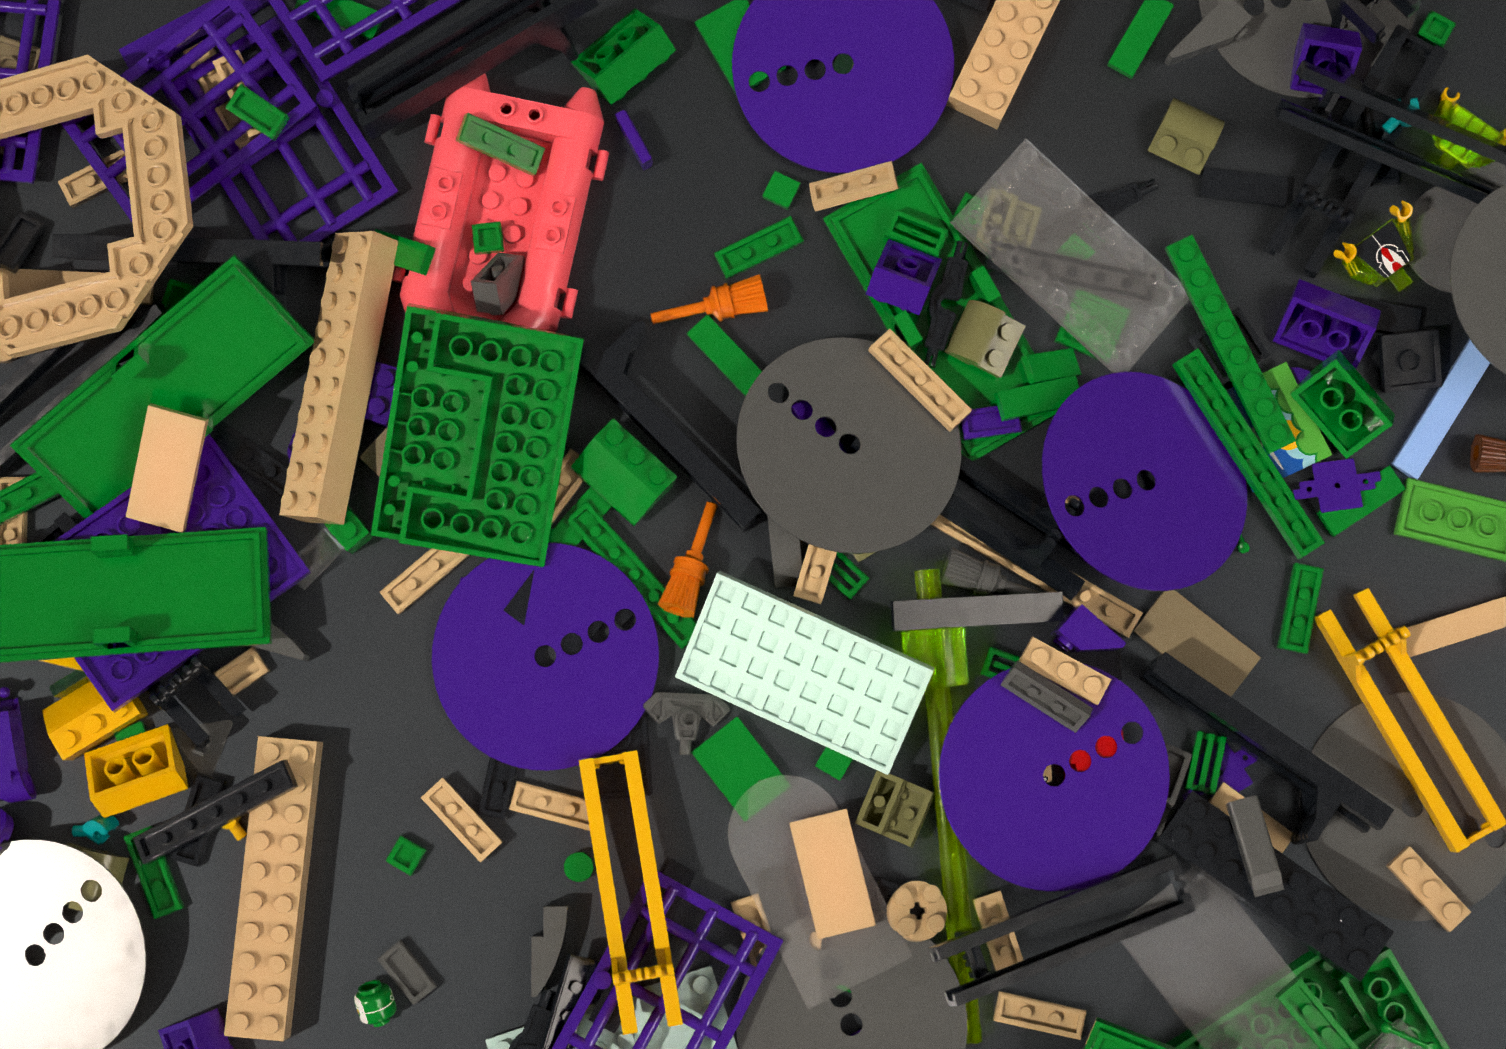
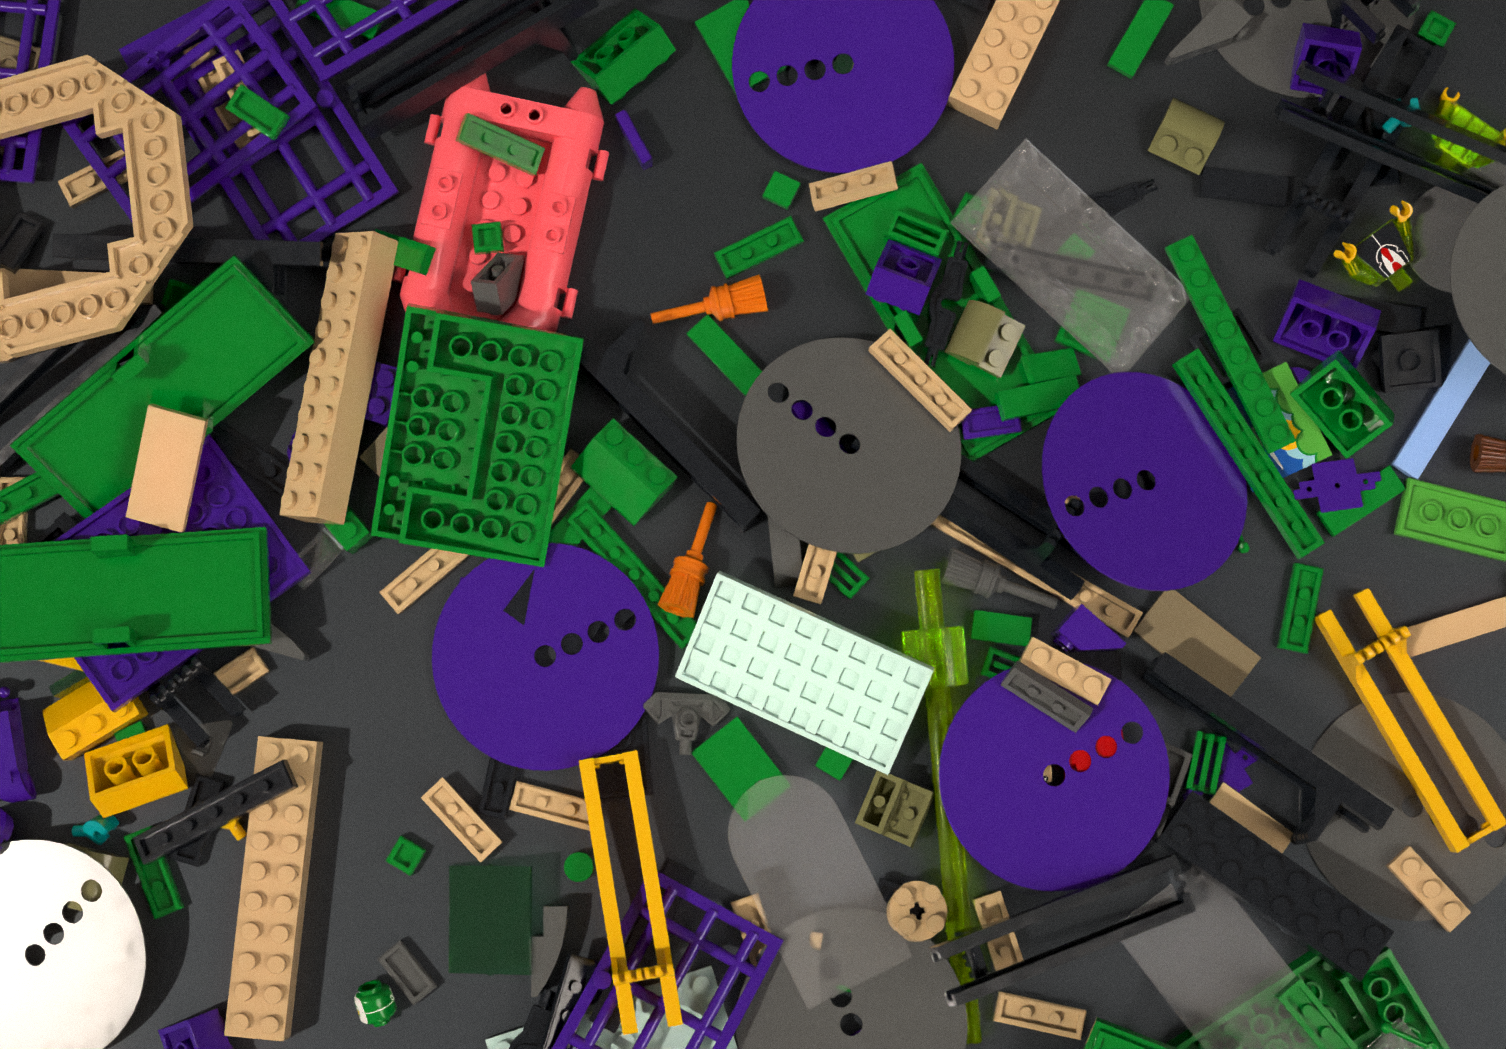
(490, 920): none -> clear green piece
(832, 874): tan tile -> none
(976, 611): tile -> none
(1001, 628): none -> green tile
(1255, 845): dark grey piece -> none

